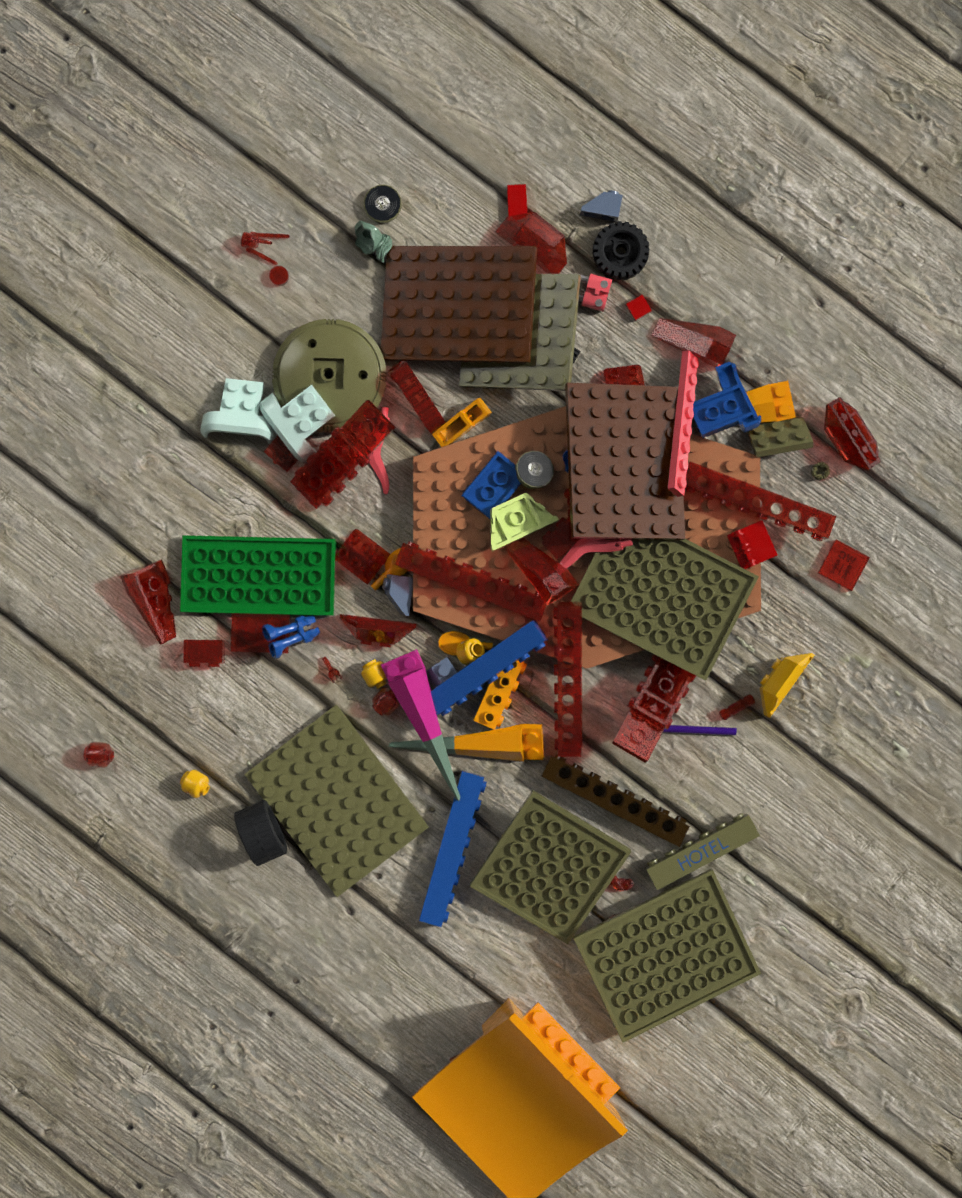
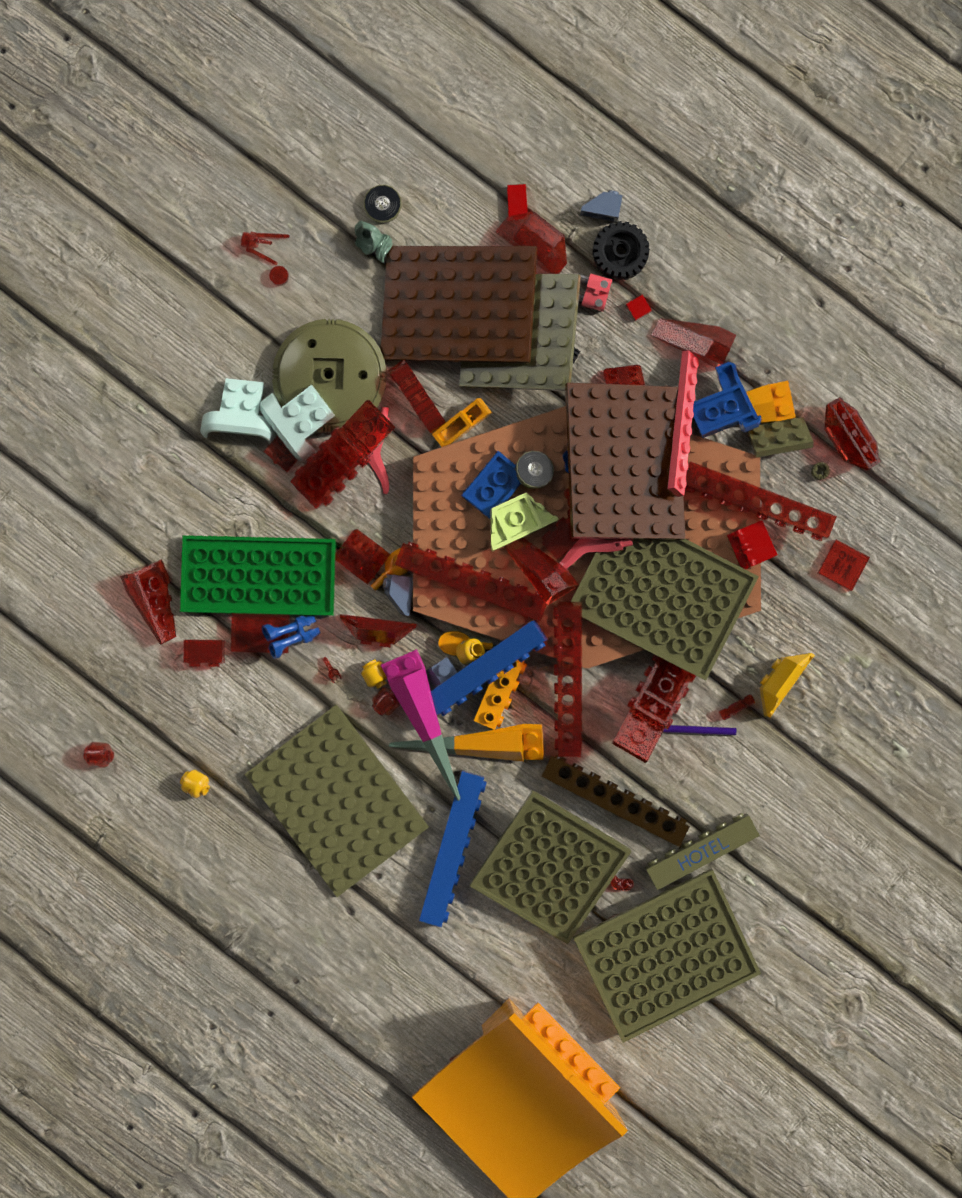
(260, 833): black tyre -> none

